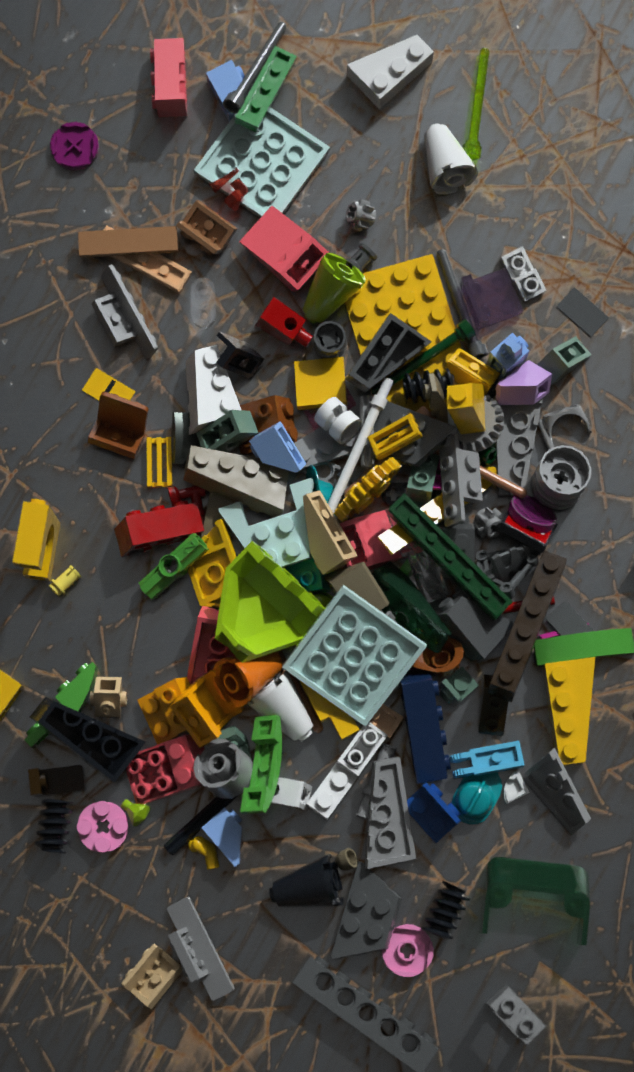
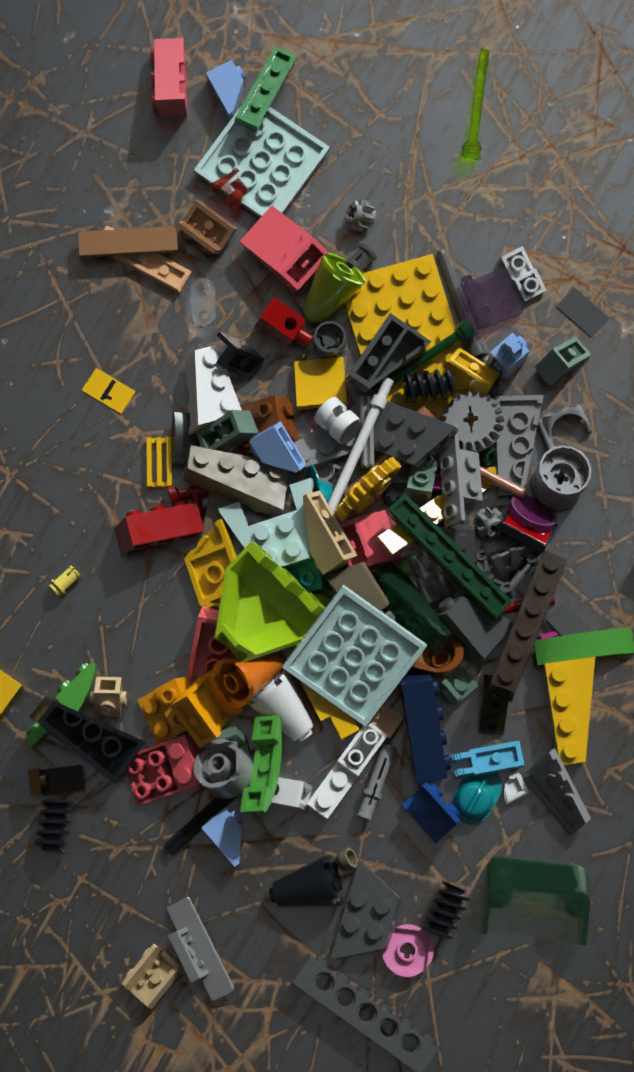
(36, 540): yellow arch -> none
(74, 146): magenta tile -> none
(117, 826): bright pink plate -> none
(119, 425): dark orange bracket -> none
(121, 316): light grey bracket -> none
(136, 812): lime rock -> none
(185, 556): bright green piece -> none
(207, 849): yellow arm -> none
(235, 99): dark grey piece -> none
(388, 820): light grey wing -> none
(390, 69): white wedge -> none
(396, 440): yellow tile -> none
(435, 396): dark tan slope -> none
(447, 161): white cone -> none
(467, 407): yellow slope -> none
(507, 1006): light grey window -> none
(524, 385): lavender slope -> none

